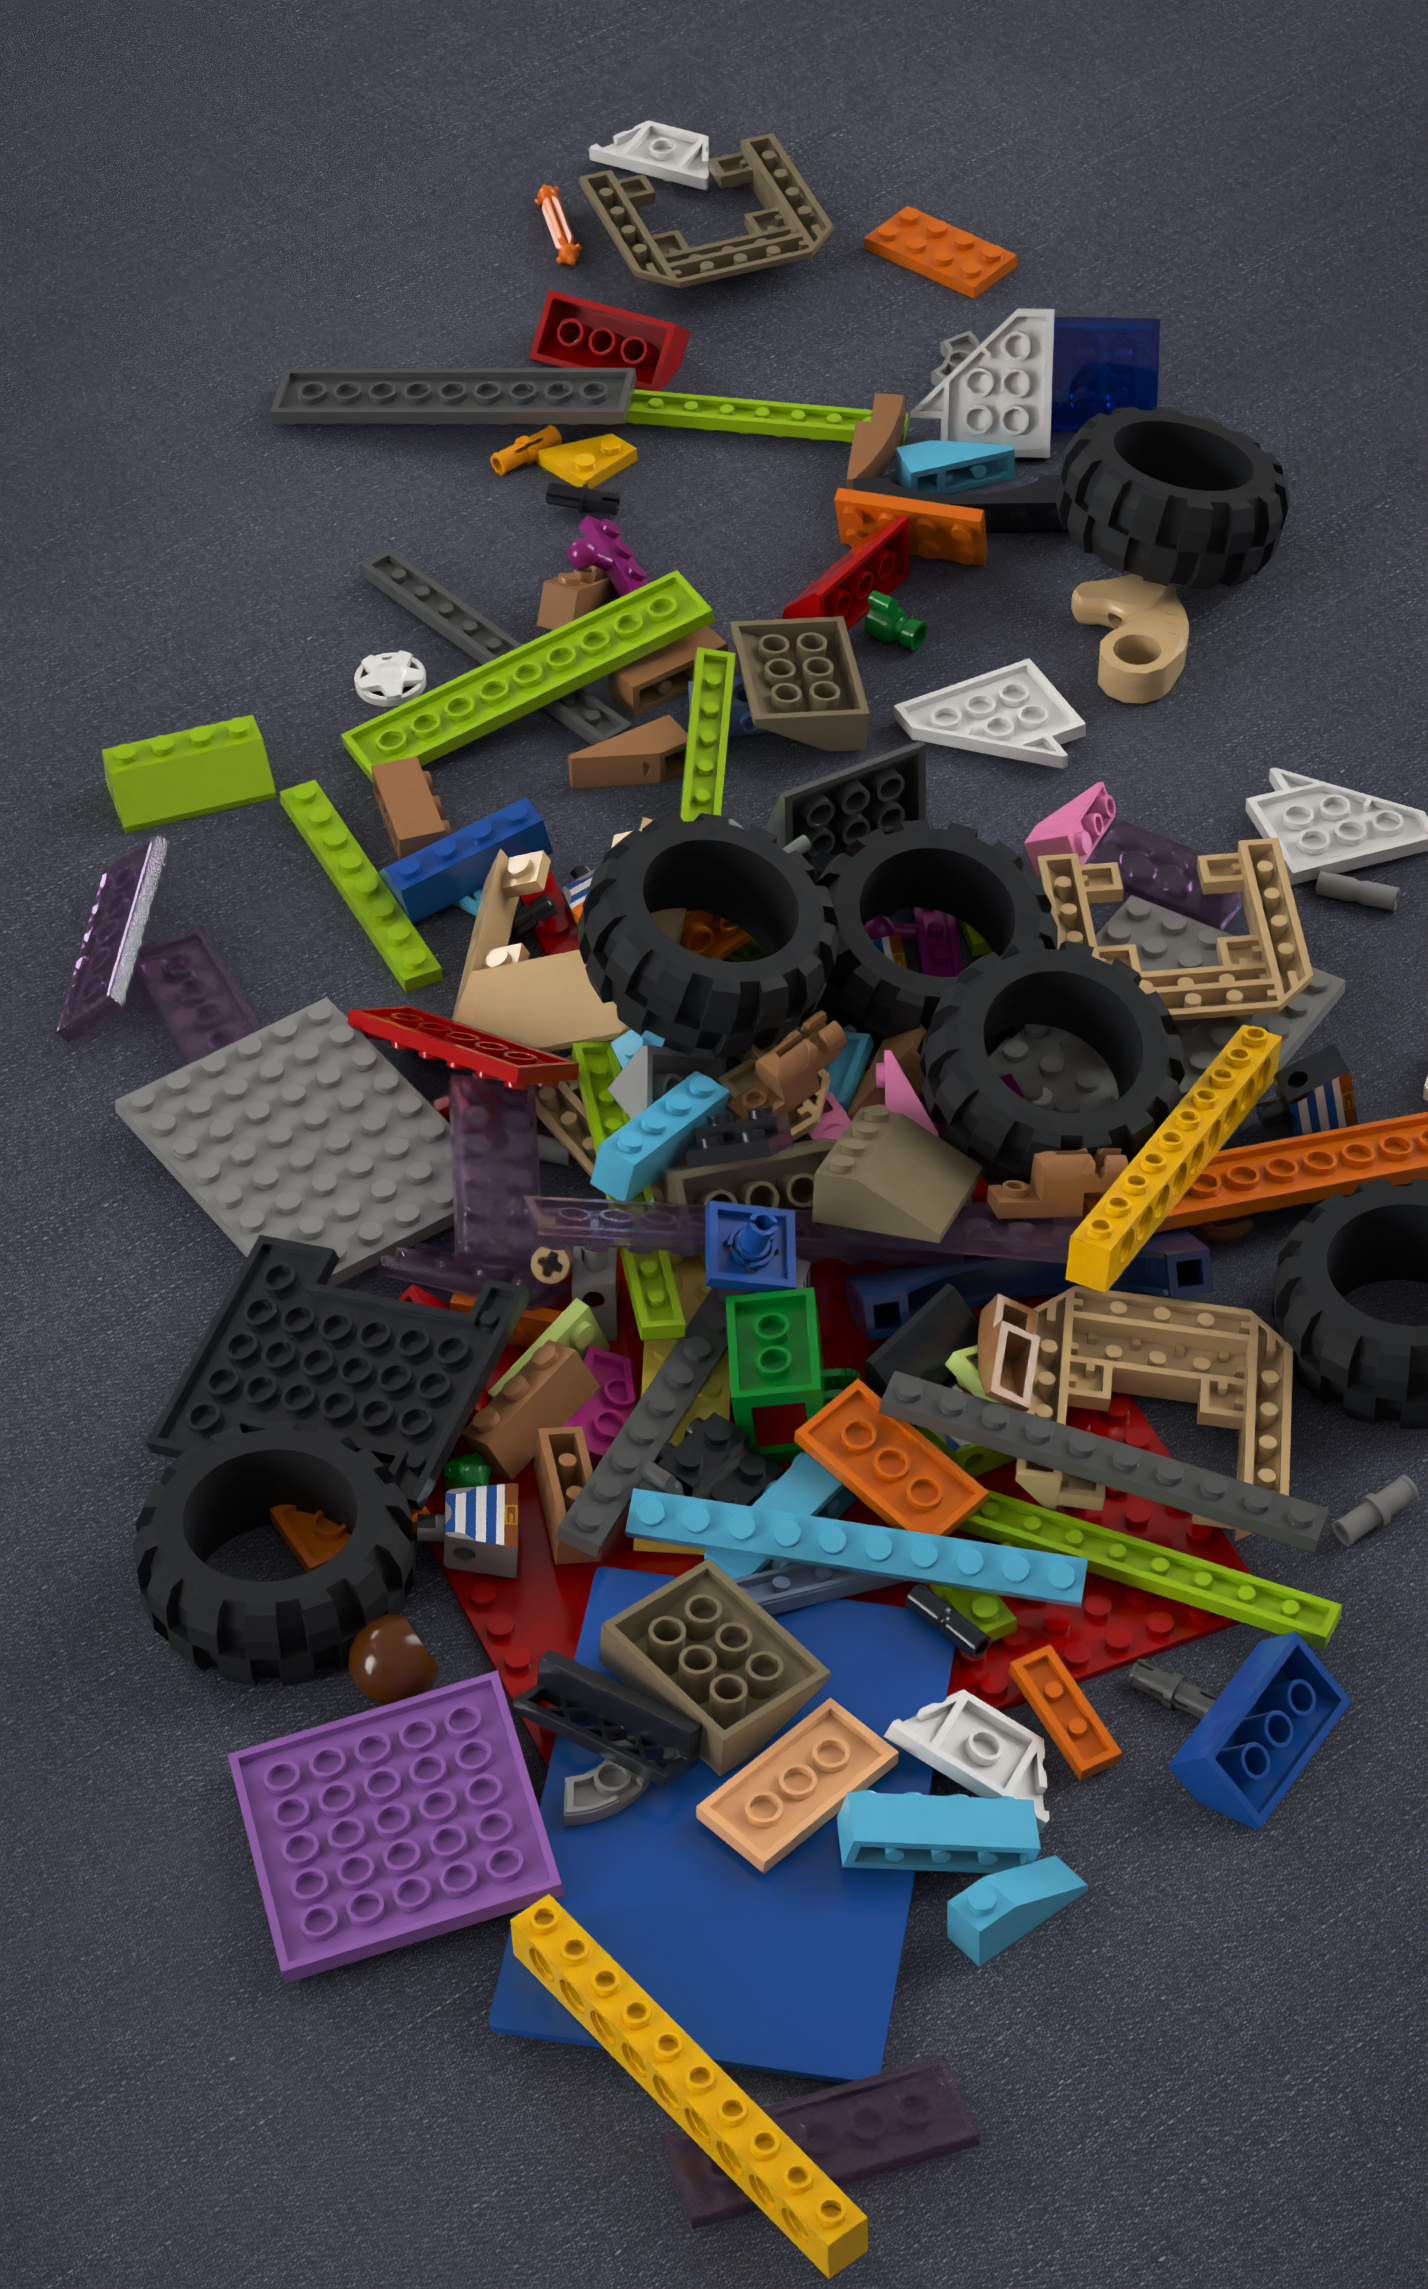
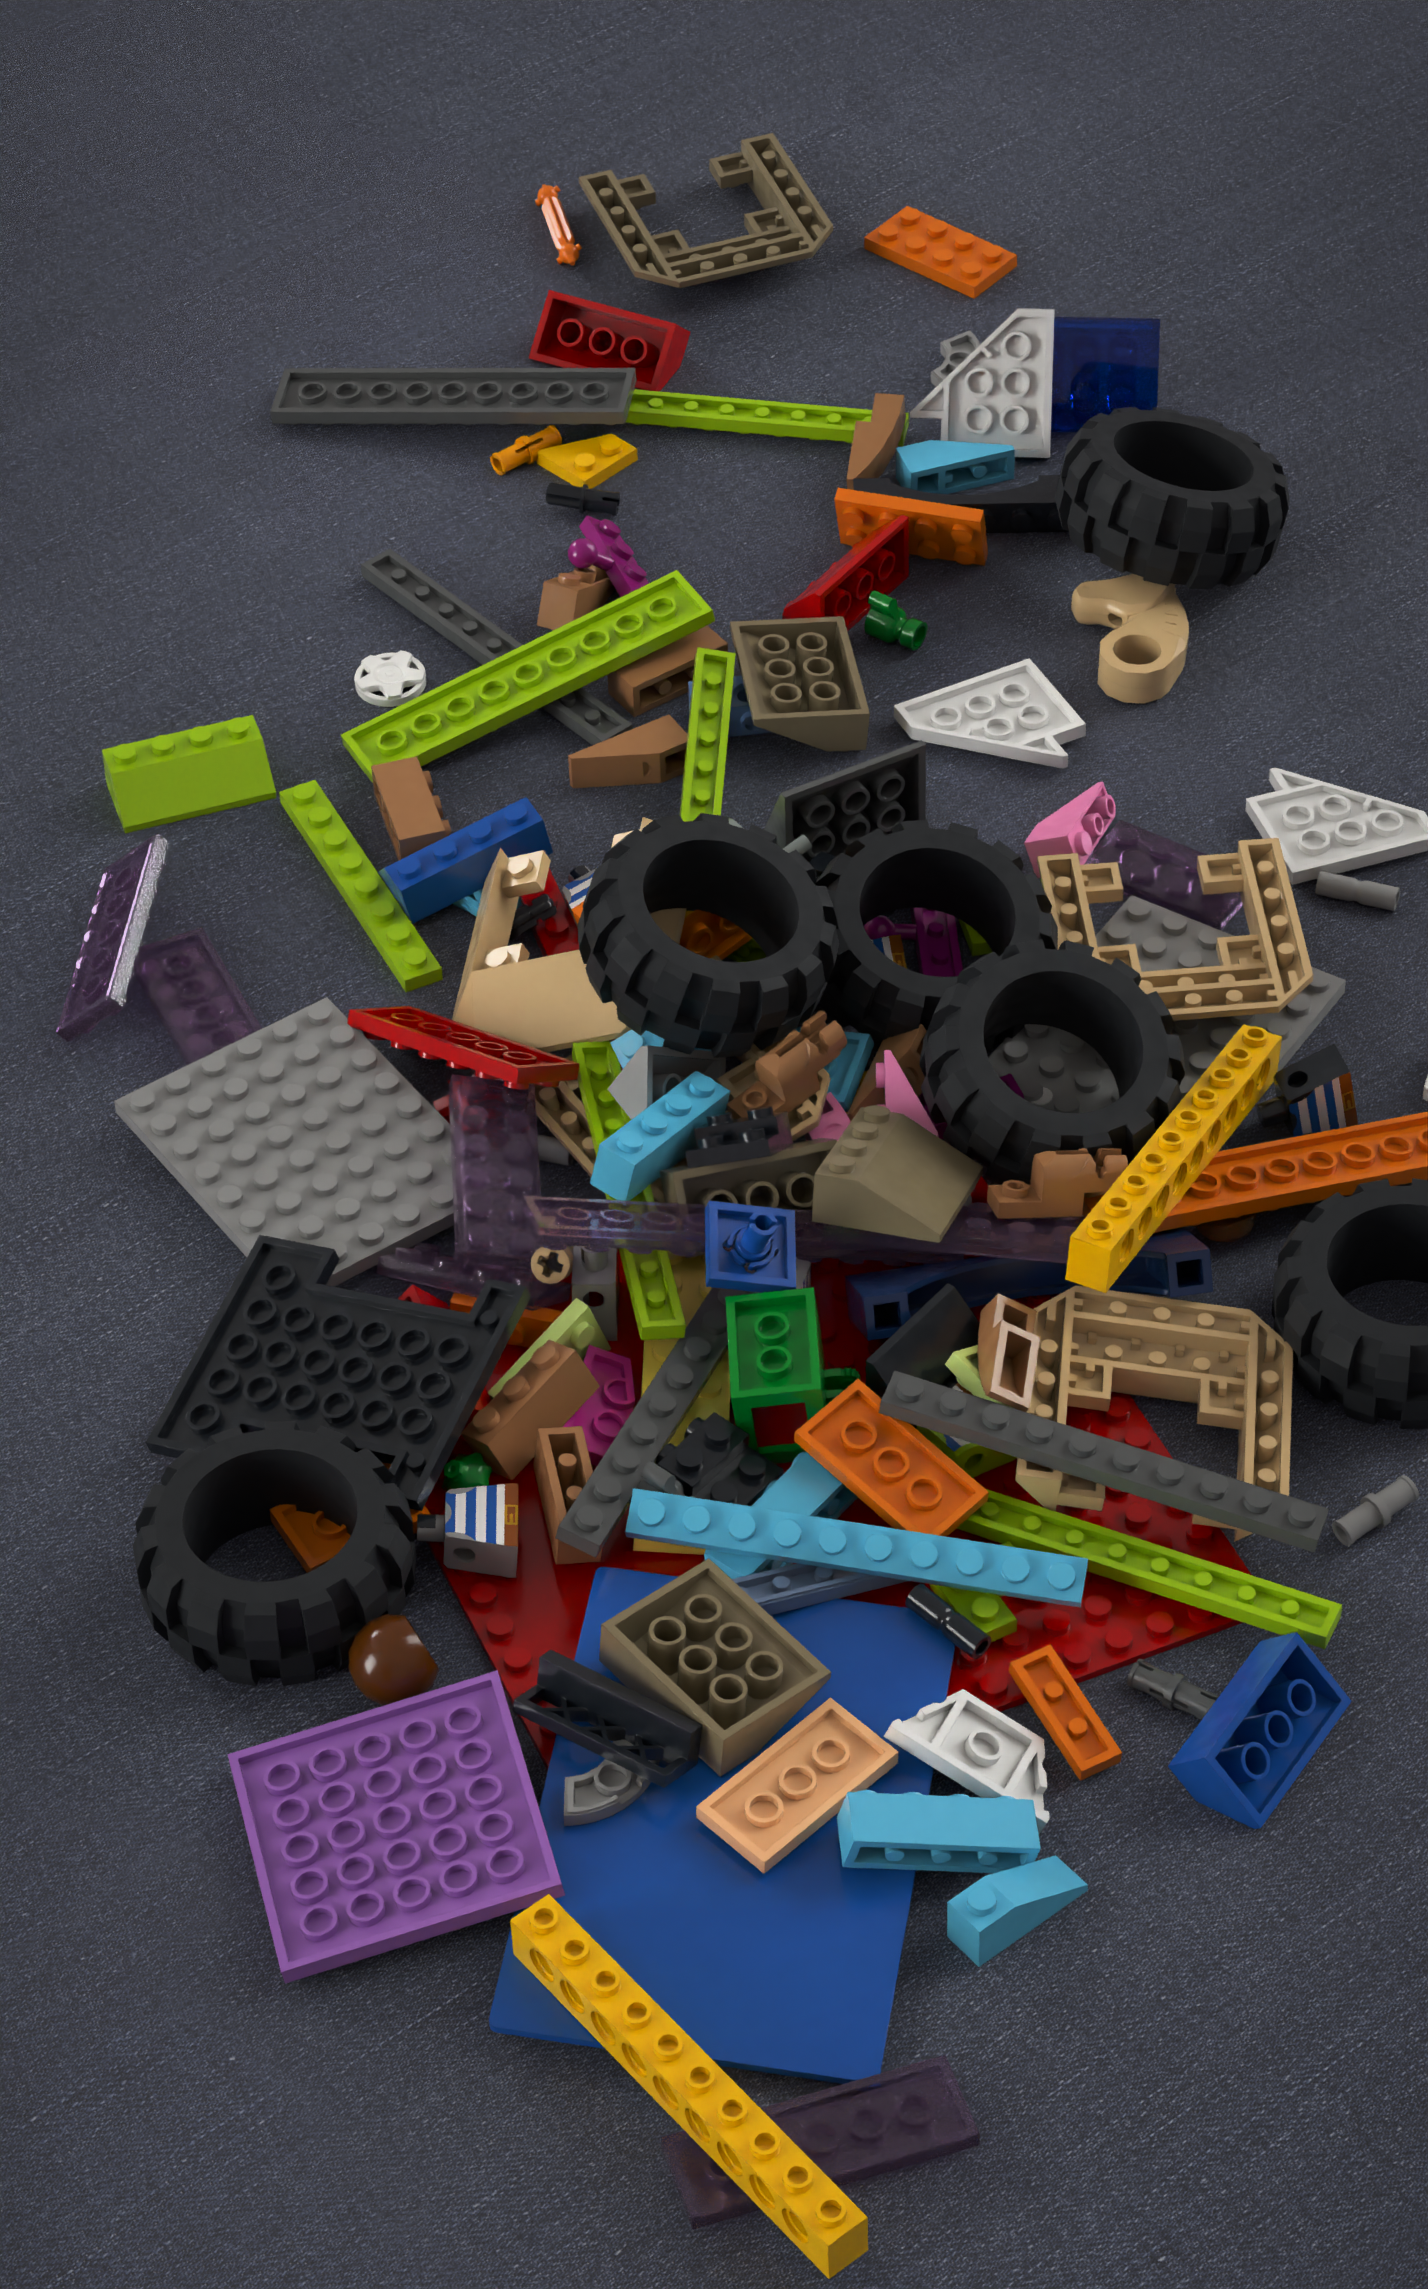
(660, 153): white wing -> none

